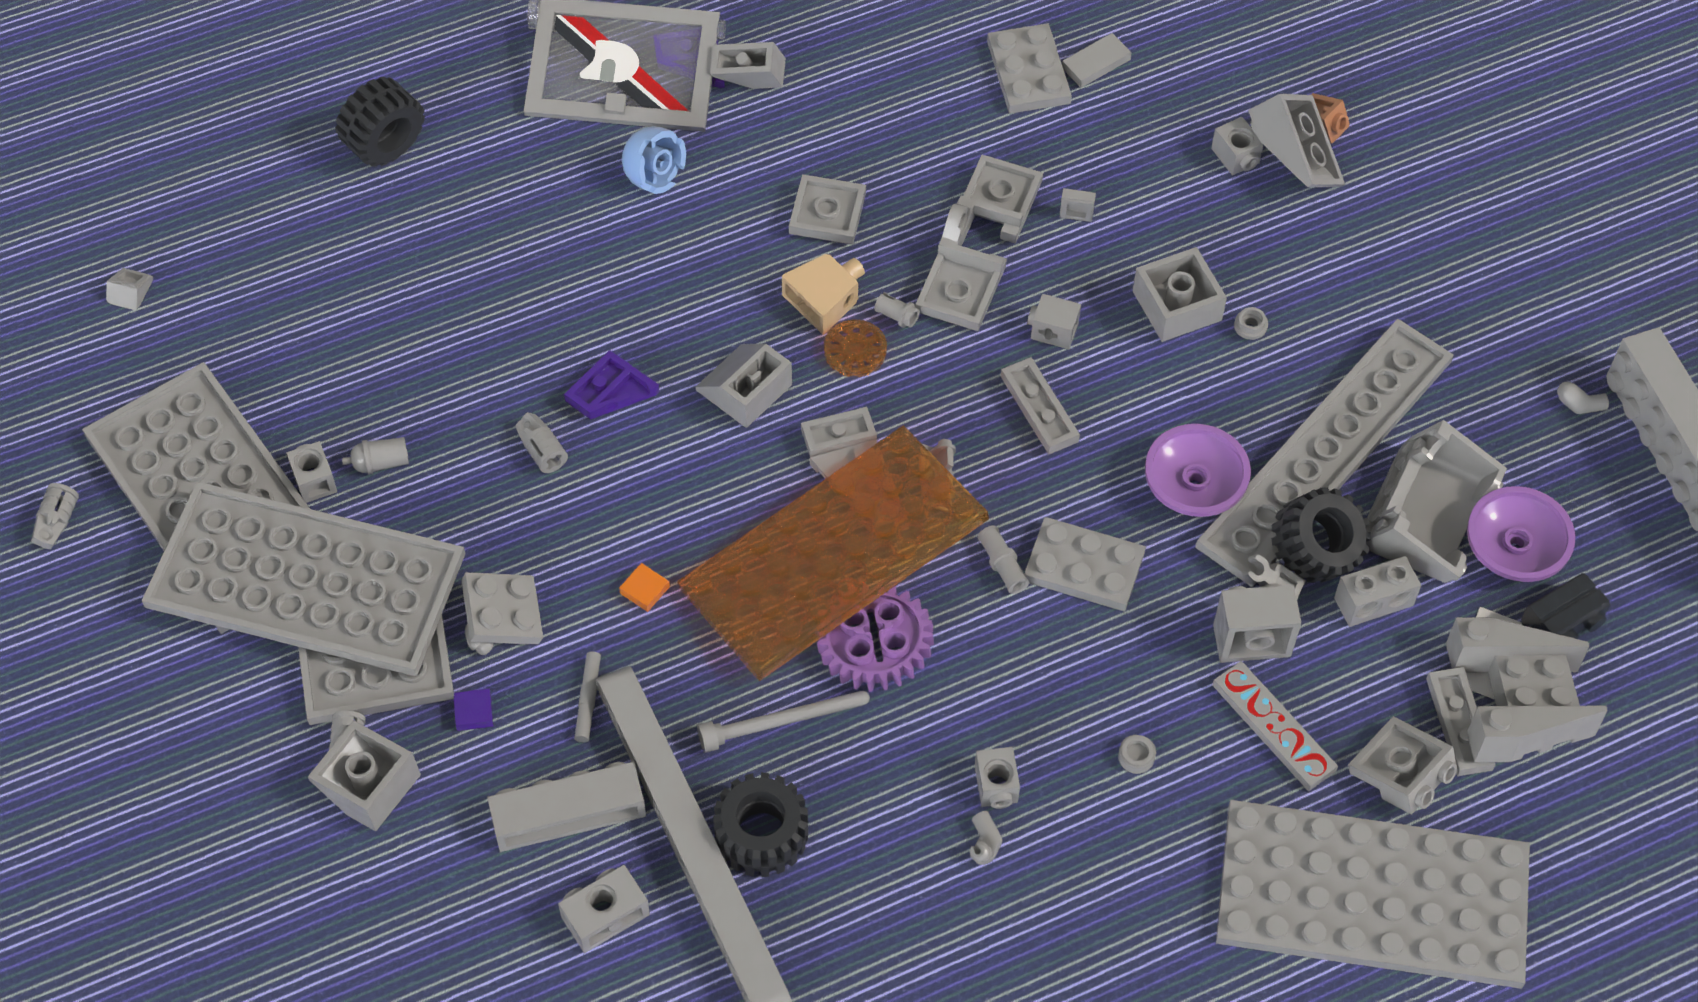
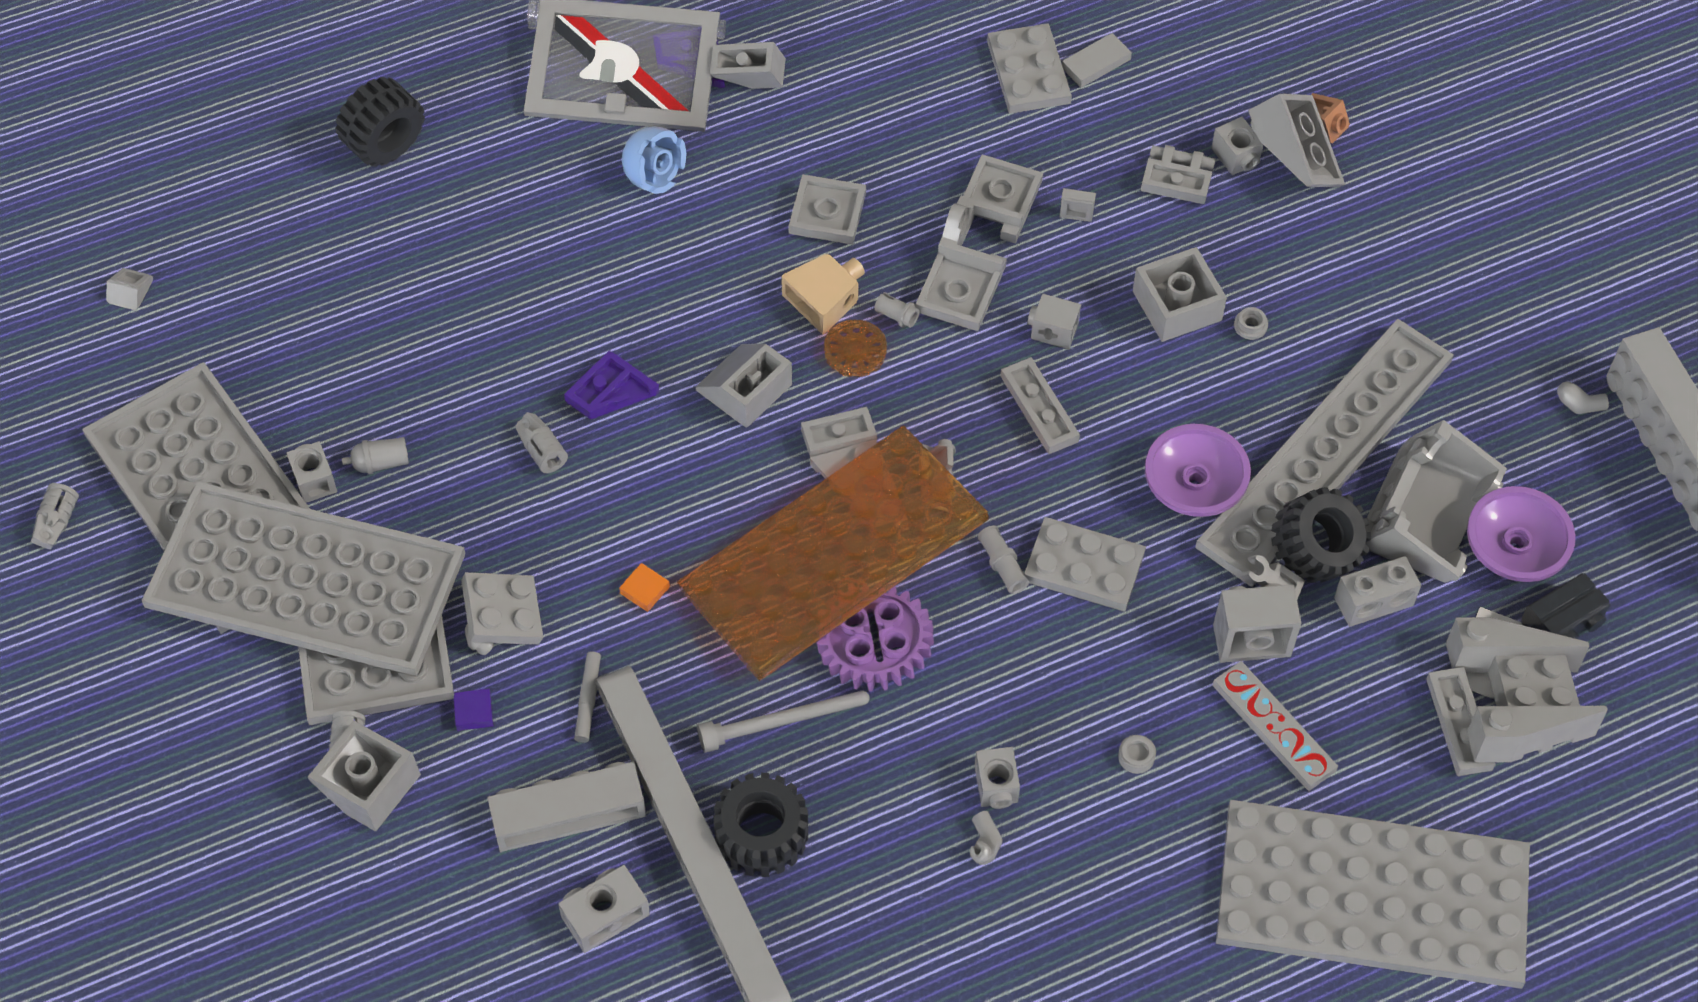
(1176, 180): none -> light grey plate
(1405, 765): light grey plate -> none

